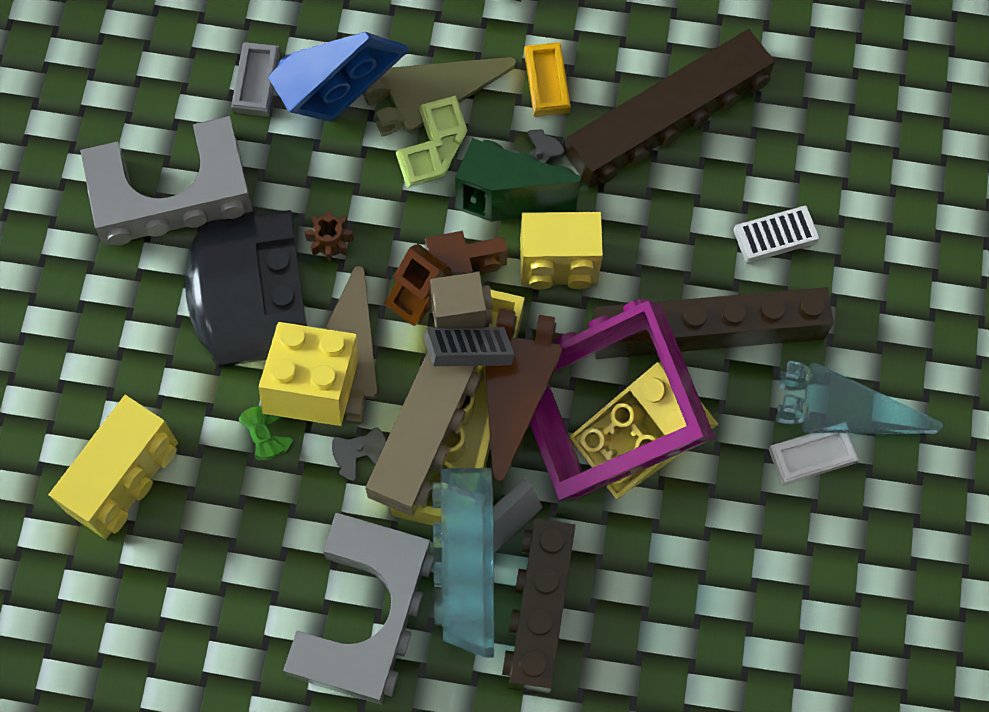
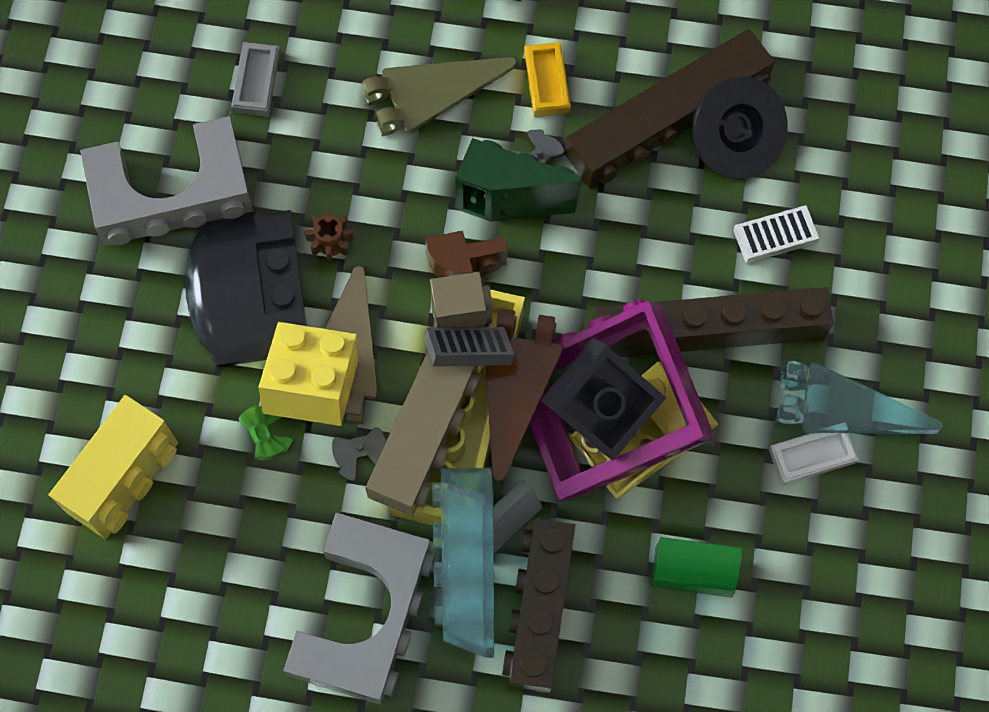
(334, 74): blue slope -> none
(412, 289): reddish brown brick -> none
(445, 133): yellowish green tile -> none
(560, 249): light yellow brick -> none
(603, 398): none -> black brick
(696, 567): none -> green brick
(740, 127): none -> black hat

